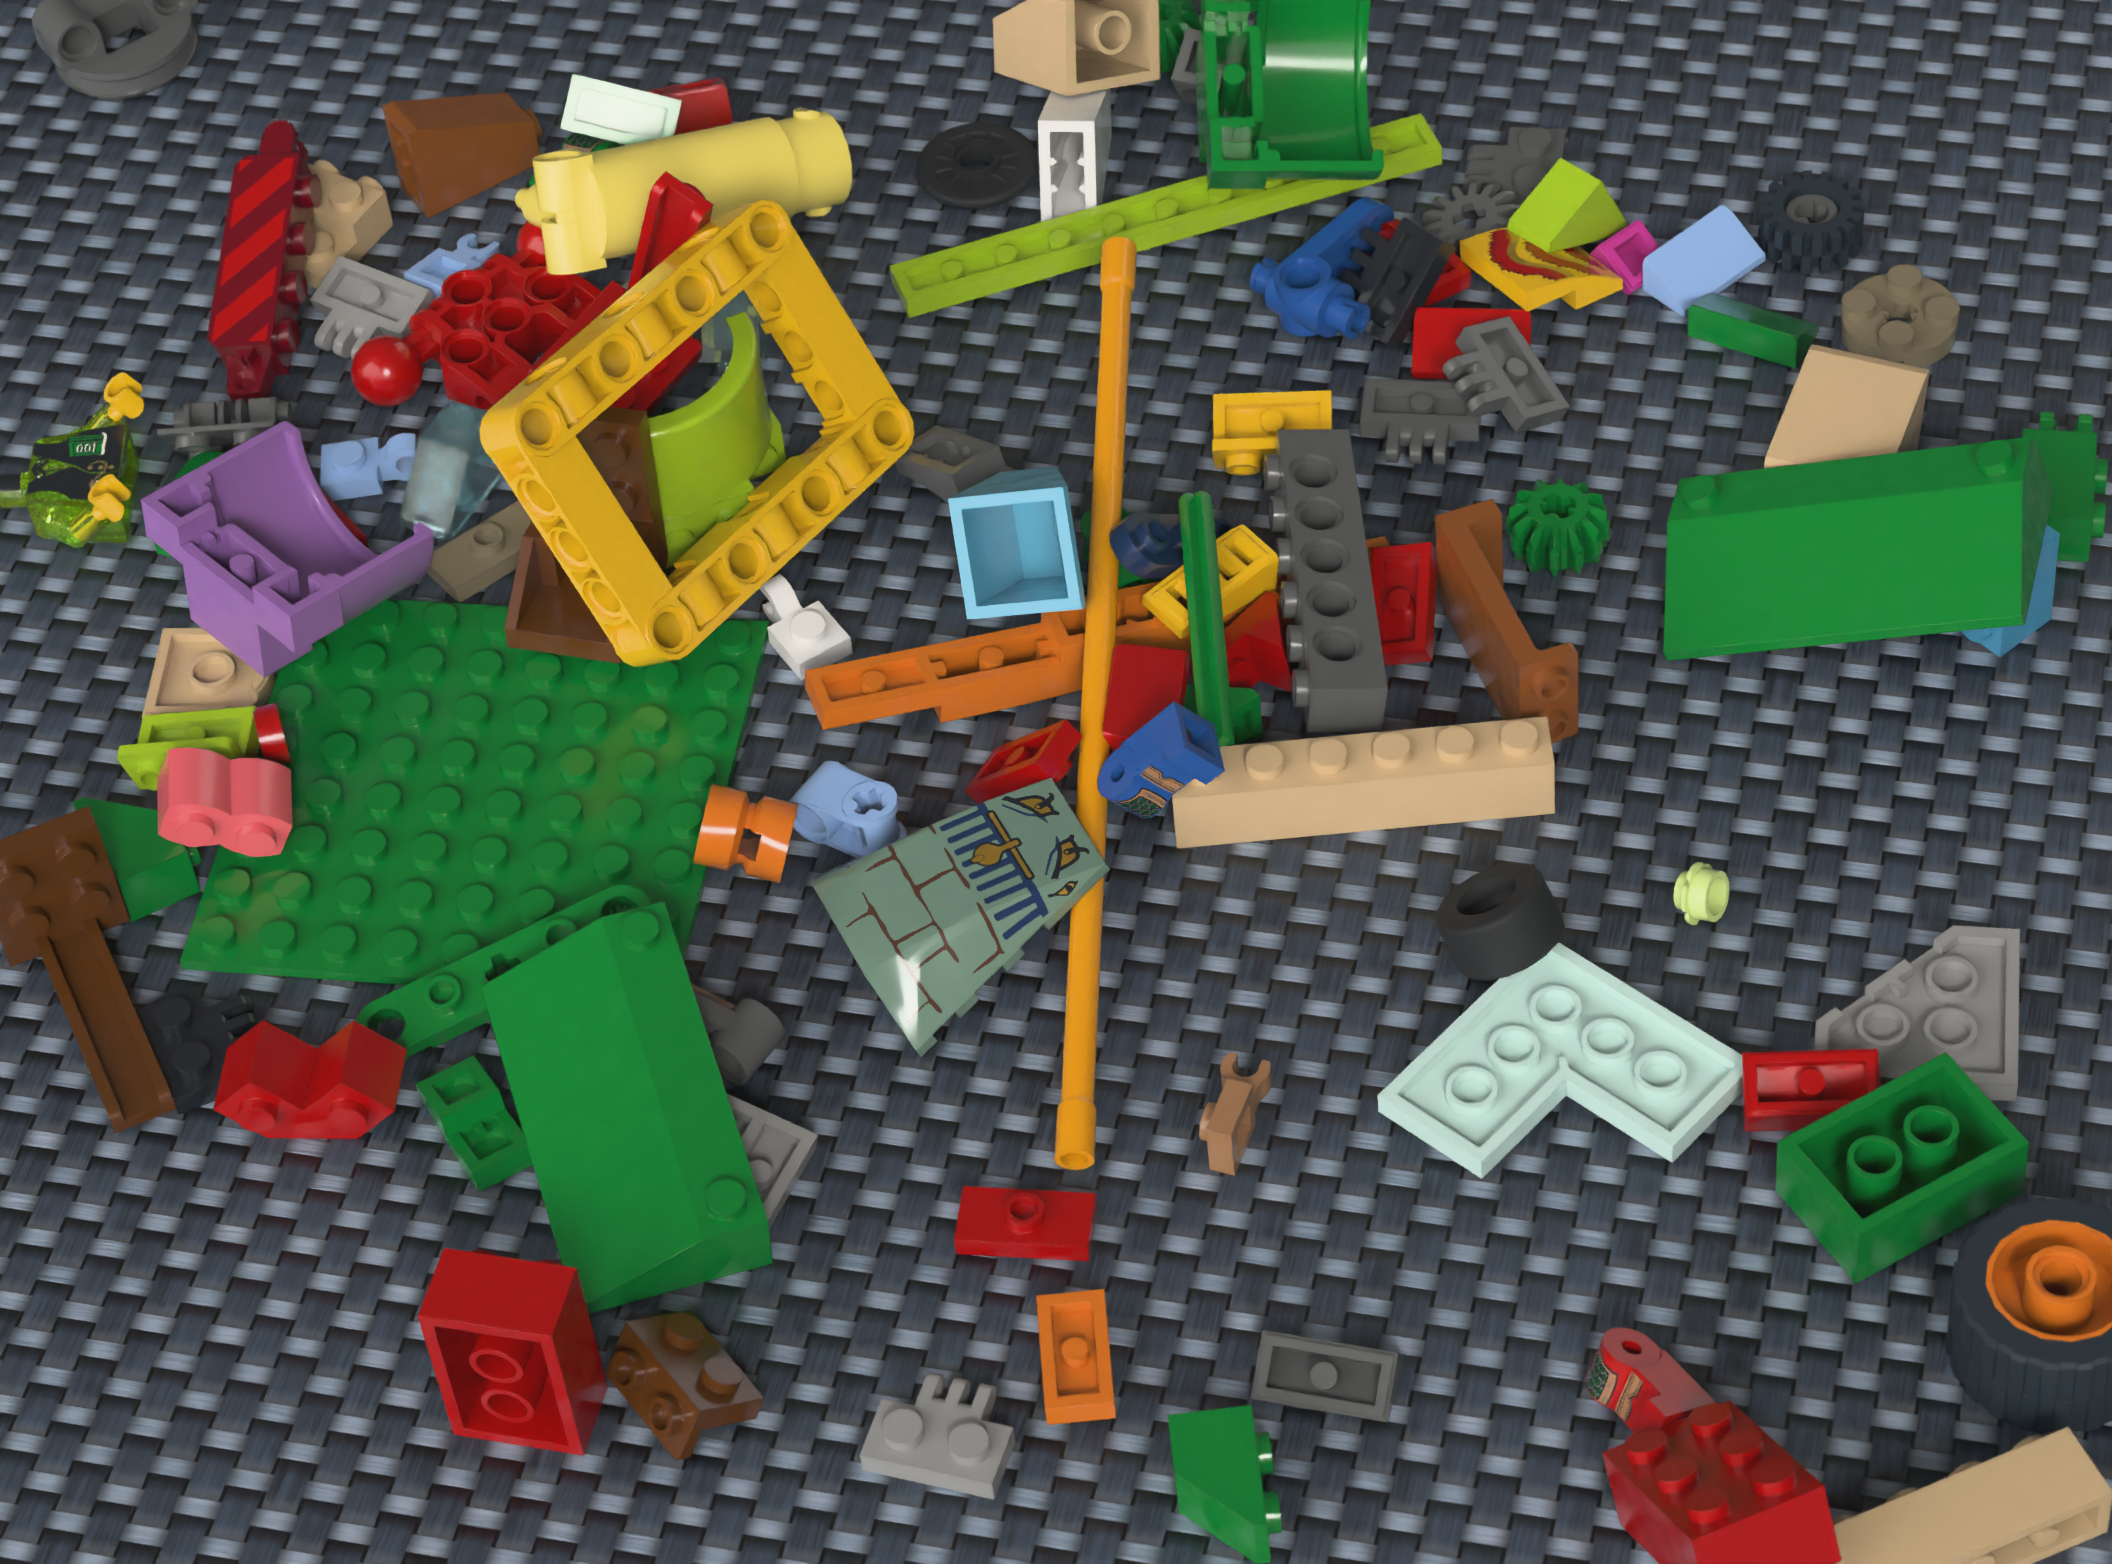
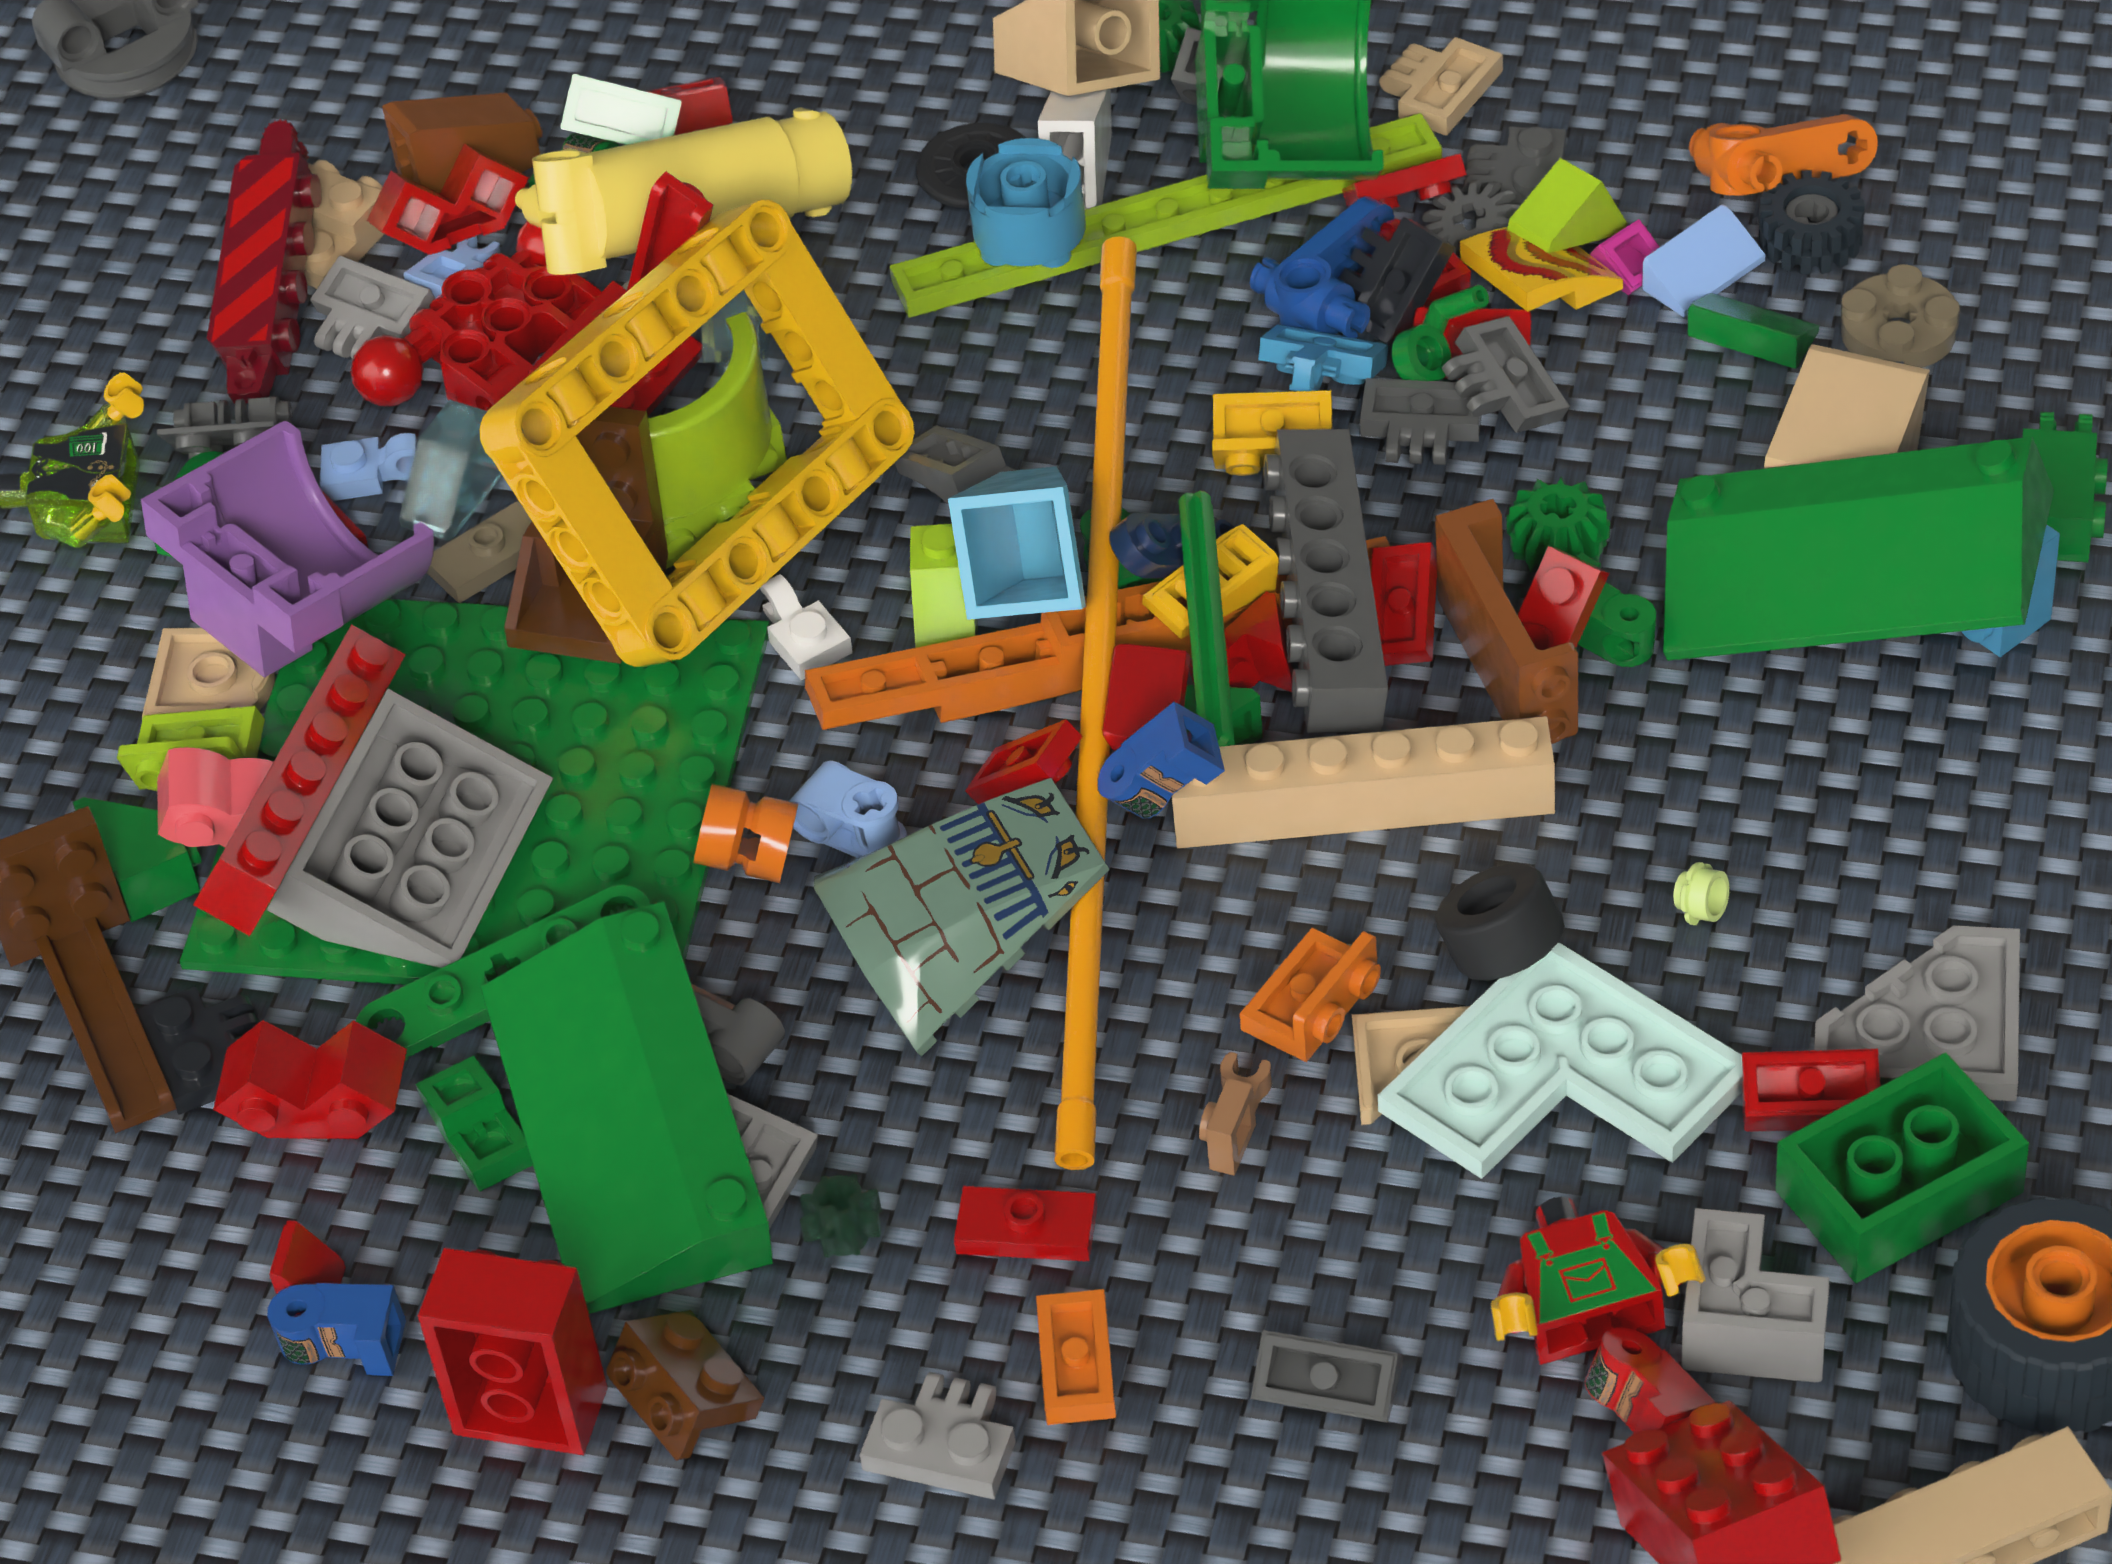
(272, 734): red tile -> none
(299, 781): none -> red brick
(304, 1260): none -> red slope
(339, 1323): none -> blue leg
(411, 838): none -> light grey slope
(471, 203): none -> red brick
(840, 1215): none -> clear green gear
(937, 587): none -> lime slope
(1026, 204): none -> dark azure brick
(1220, 1480): green slope -> none
(1312, 993): none -> orange bracket
(1317, 354): none -> dark azure hinge
(1388, 1044): none -> tan tile
(1424, 349): none -> green plate
(1428, 179): none -> red plate
(1441, 83): none -> tan hinge
(1561, 599): none -> red plate
(1586, 1279): none -> torso
(1620, 626): none -> green leg
(1750, 1317): none -> light grey panel
(1755, 159): none -> orange piece

